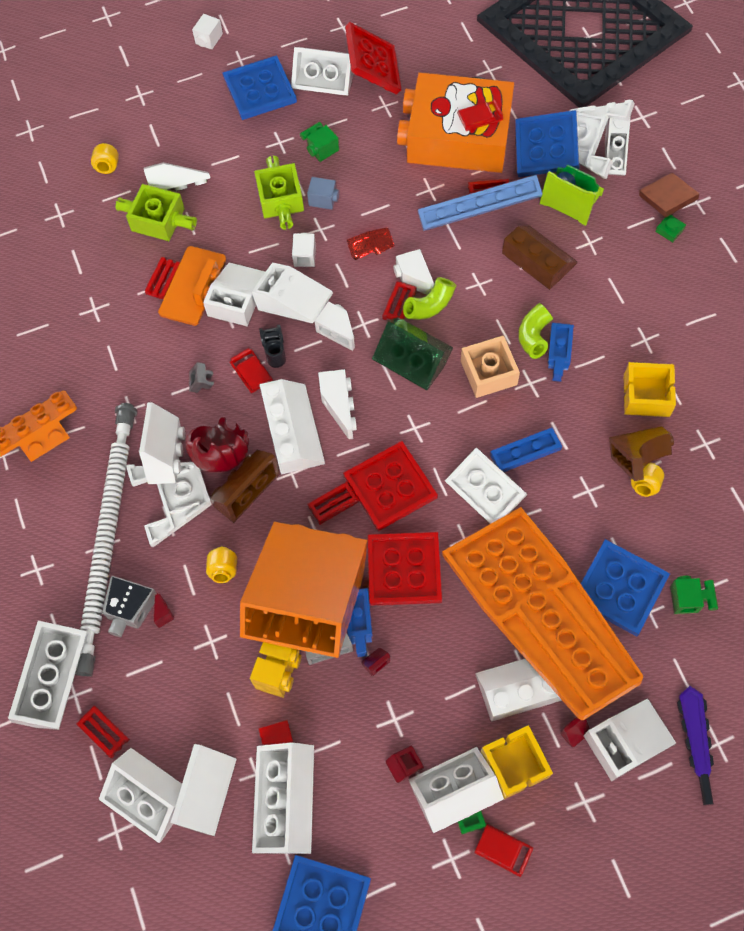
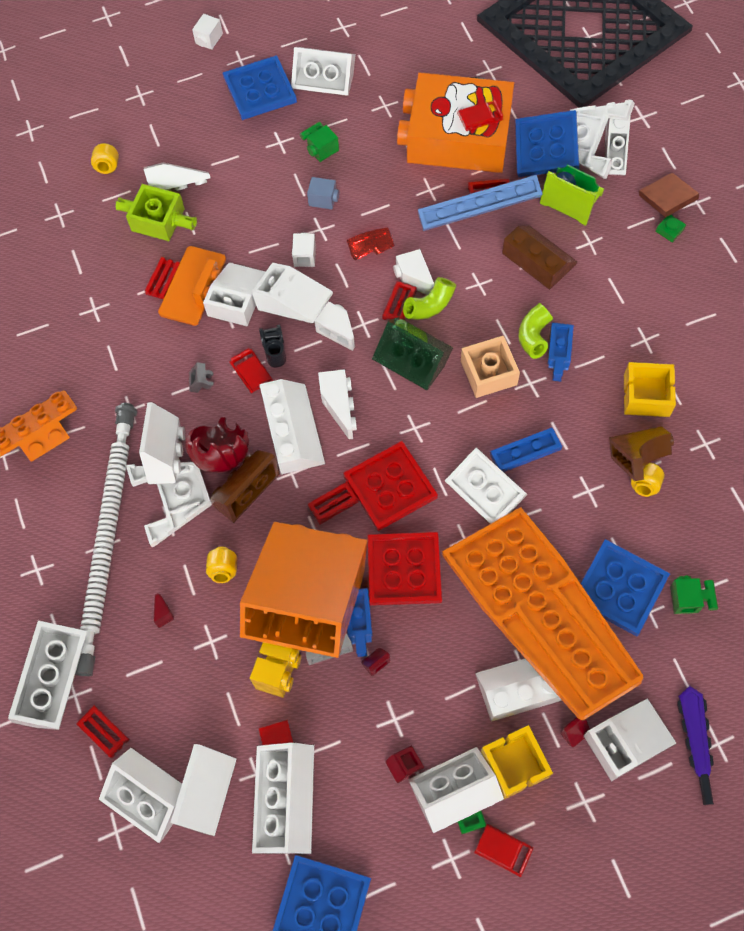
(127, 604): torso -> none
(279, 191): lime brick -> none
(372, 58): red plate -> none

